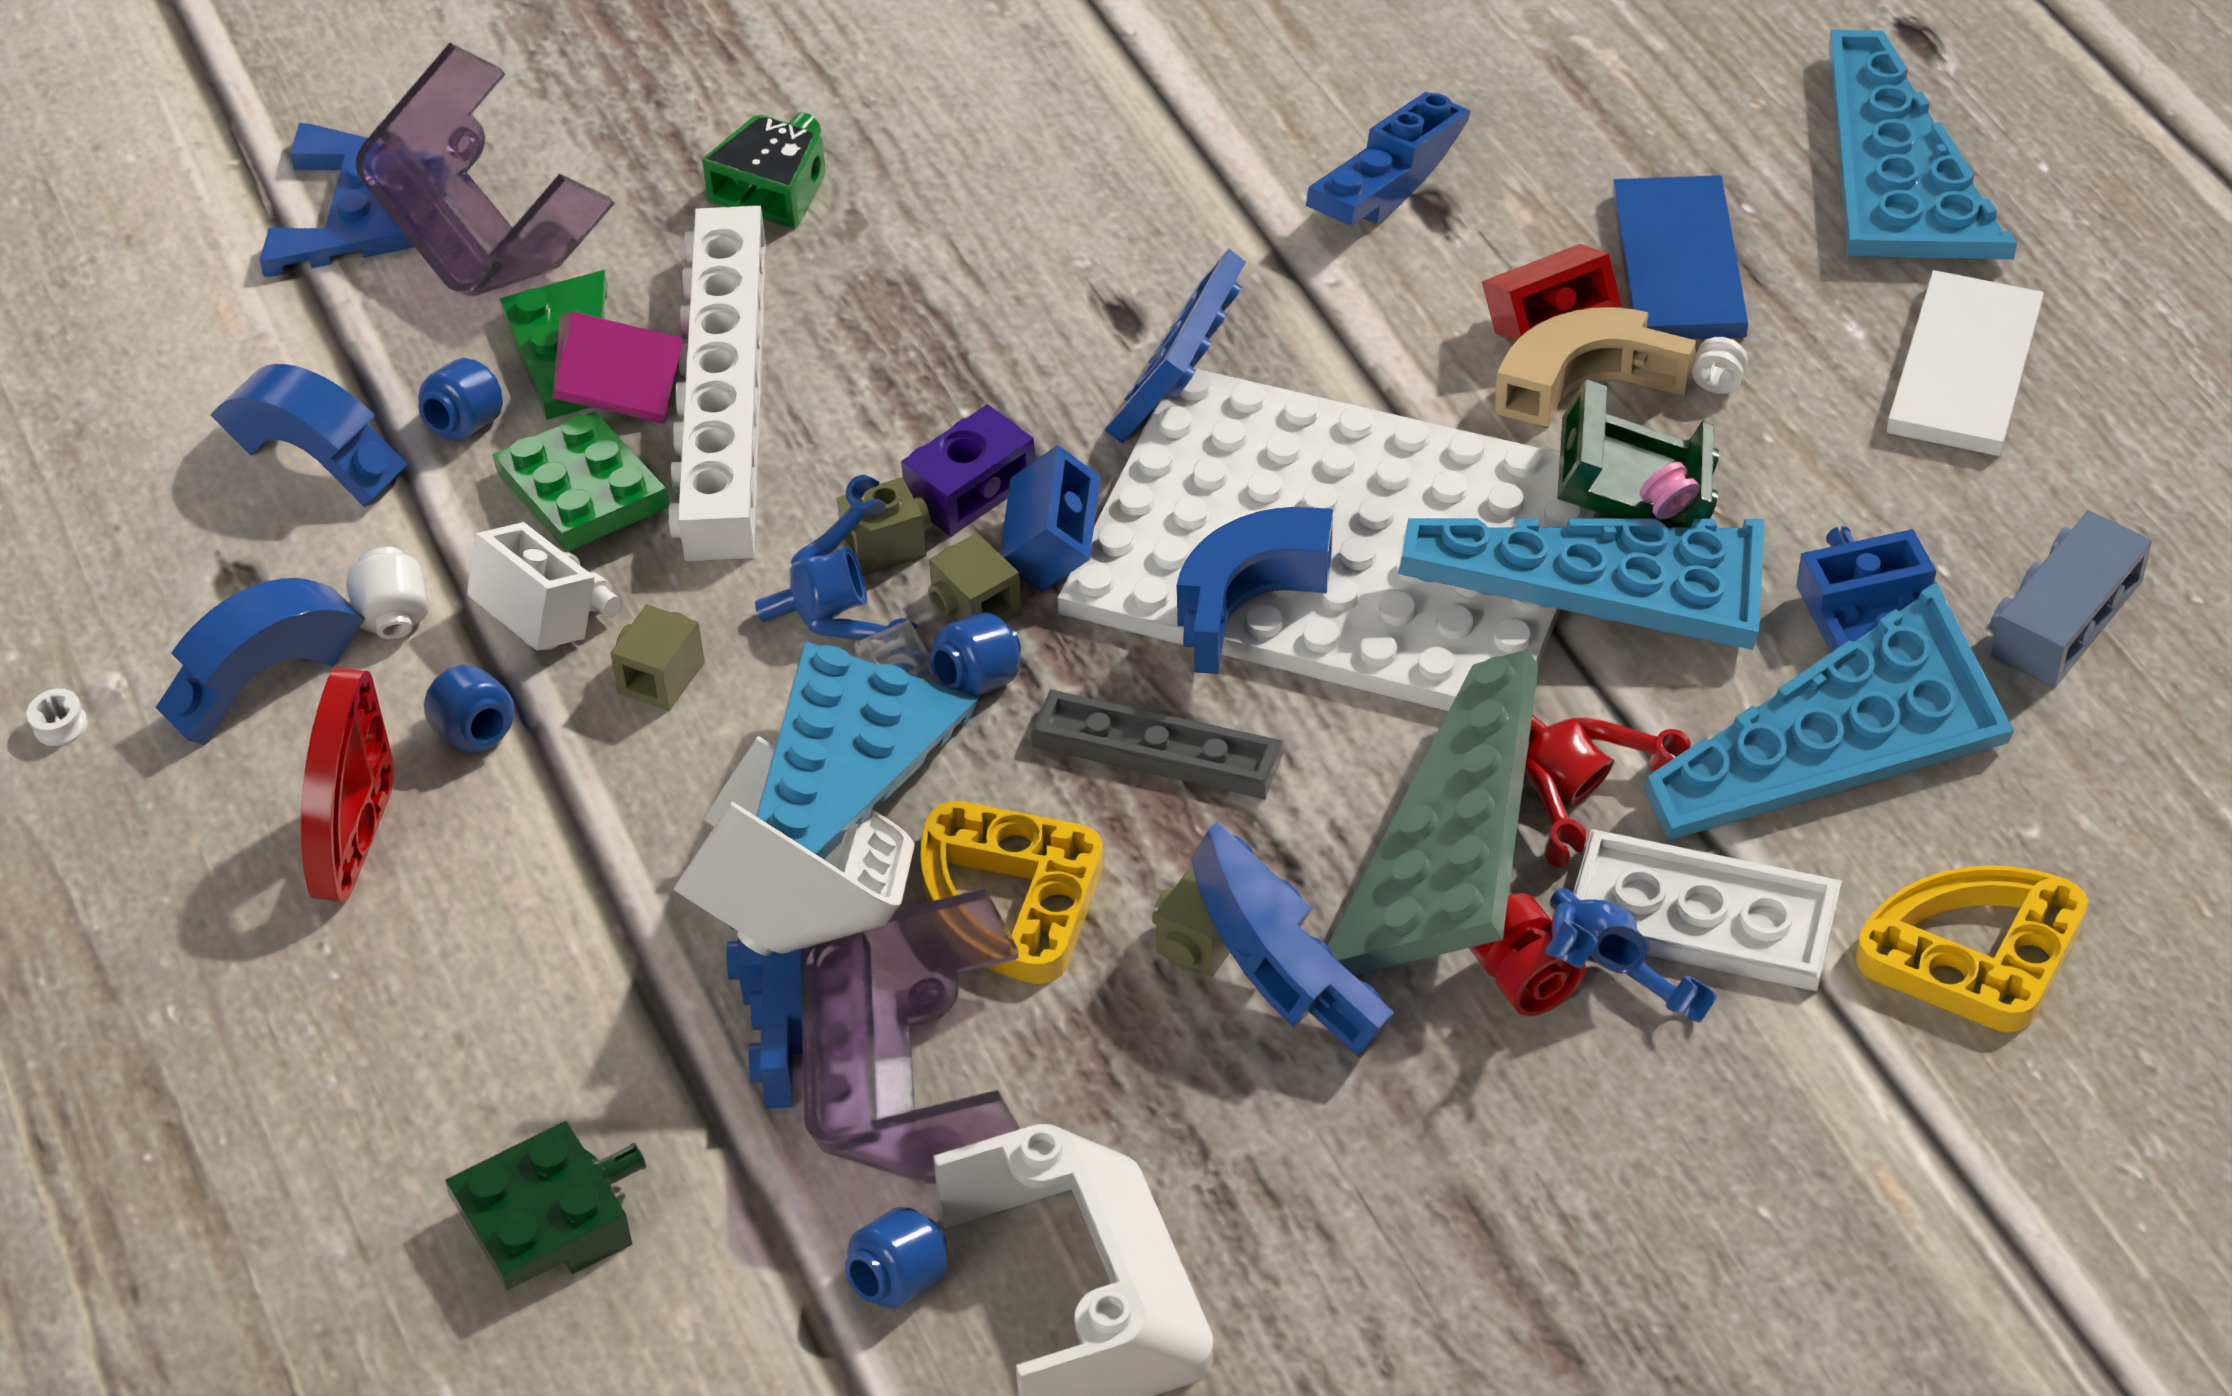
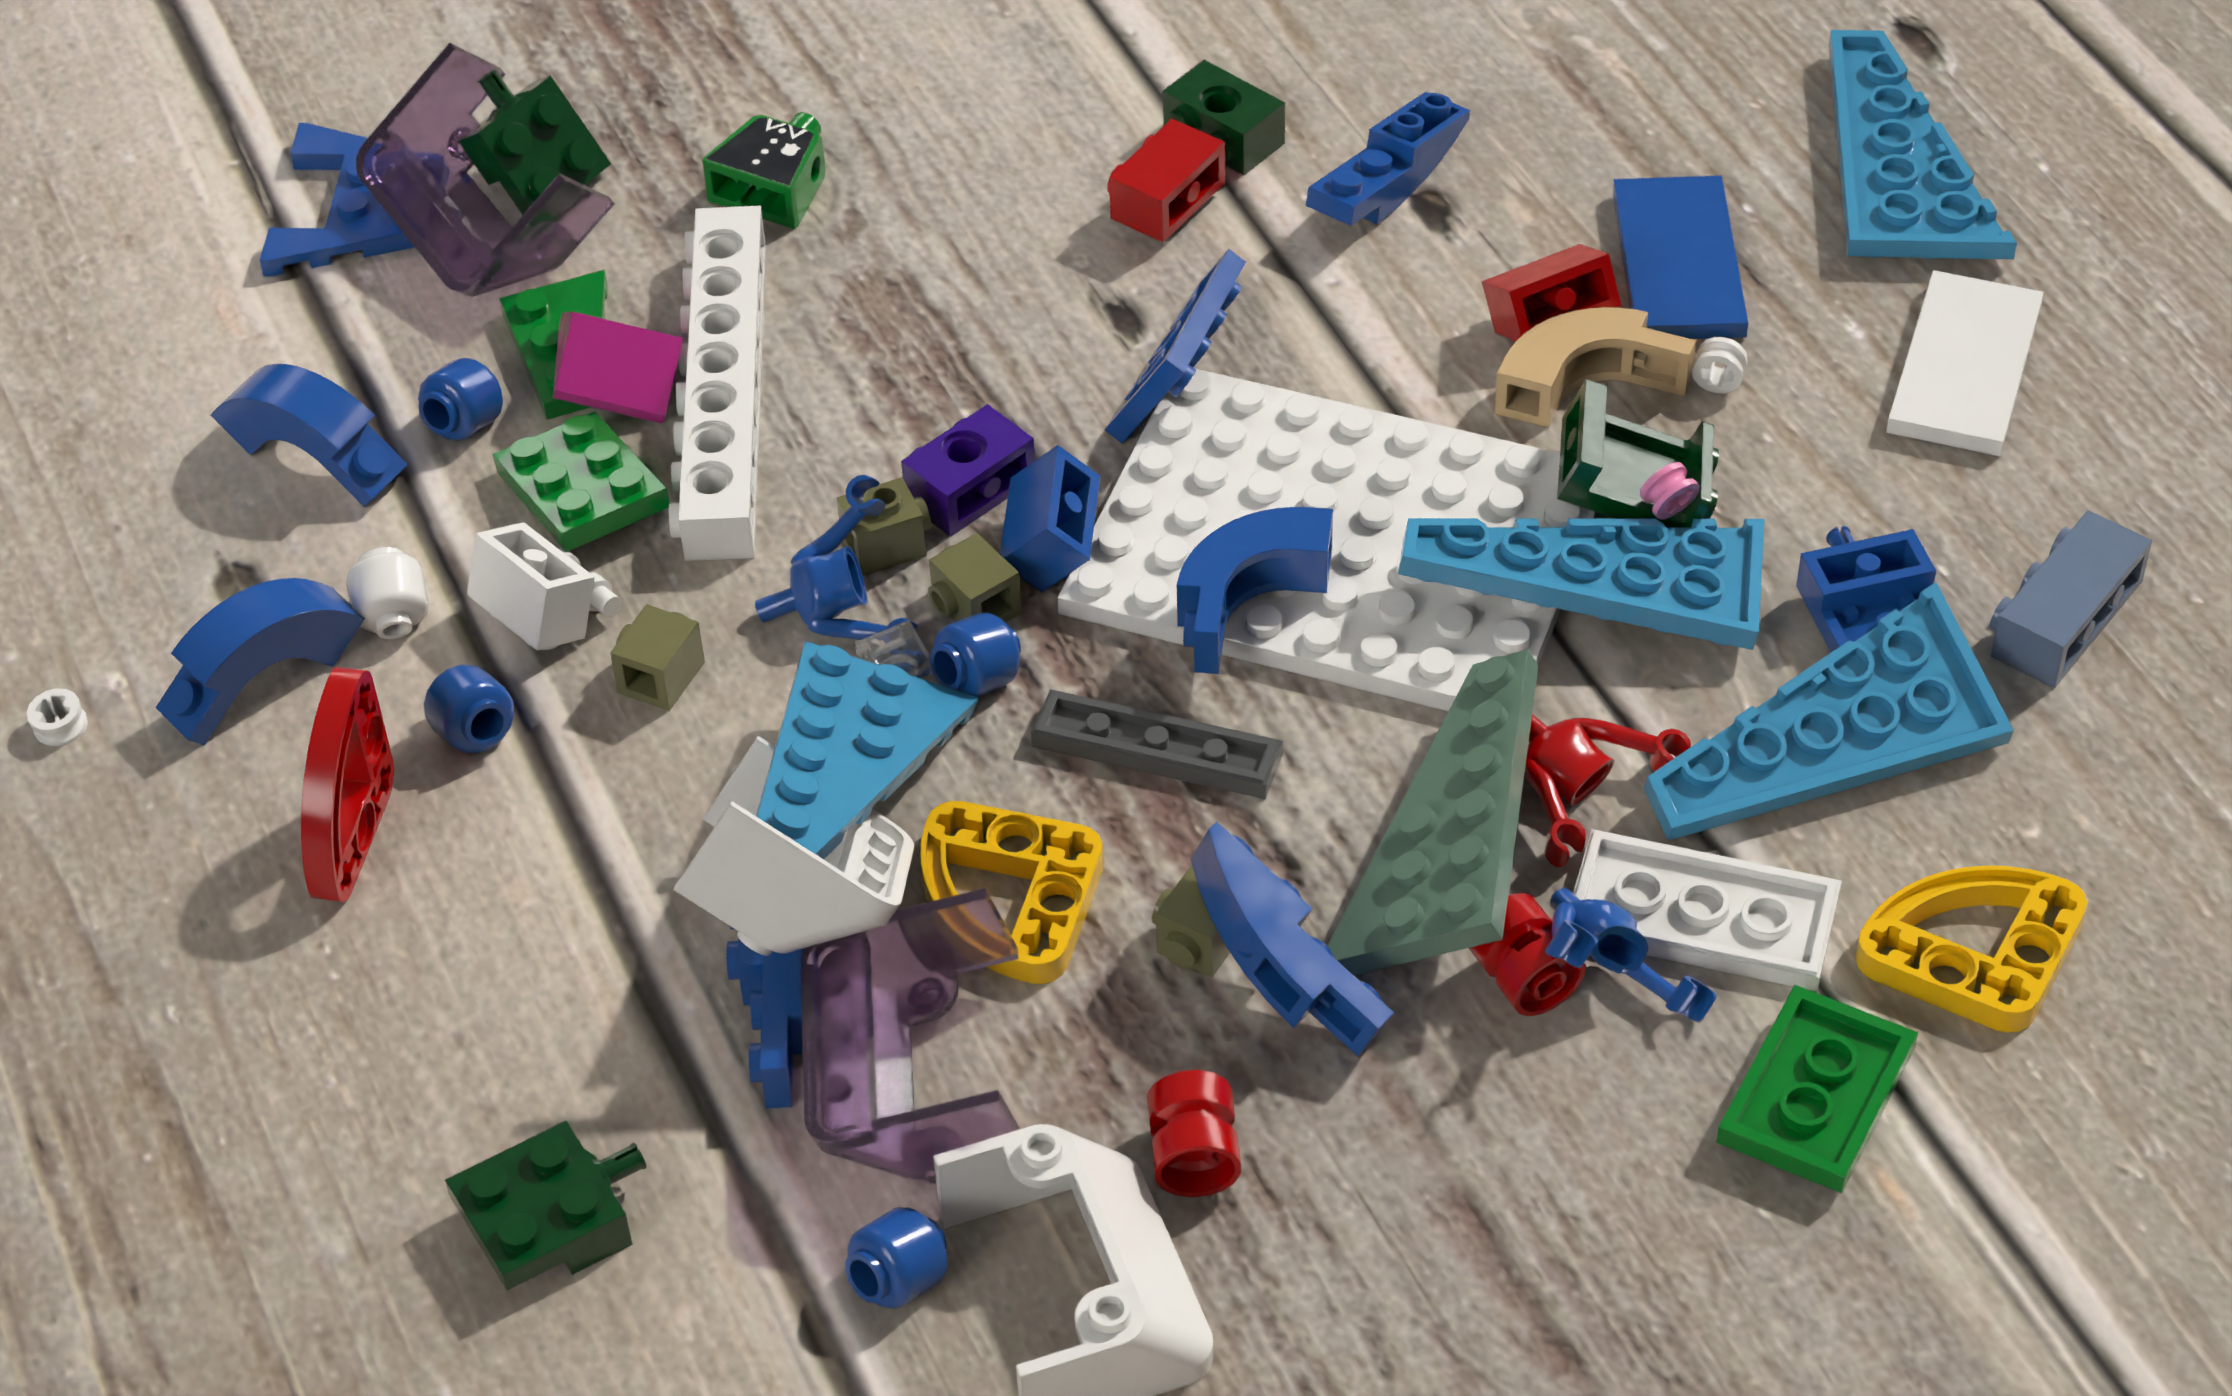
(531, 140): none -> dark green plate
(1166, 180): none -> red brick
(1193, 1133): none -> red wheel
(1229, 110): none -> dark green brick
(1817, 1088): none -> green plate

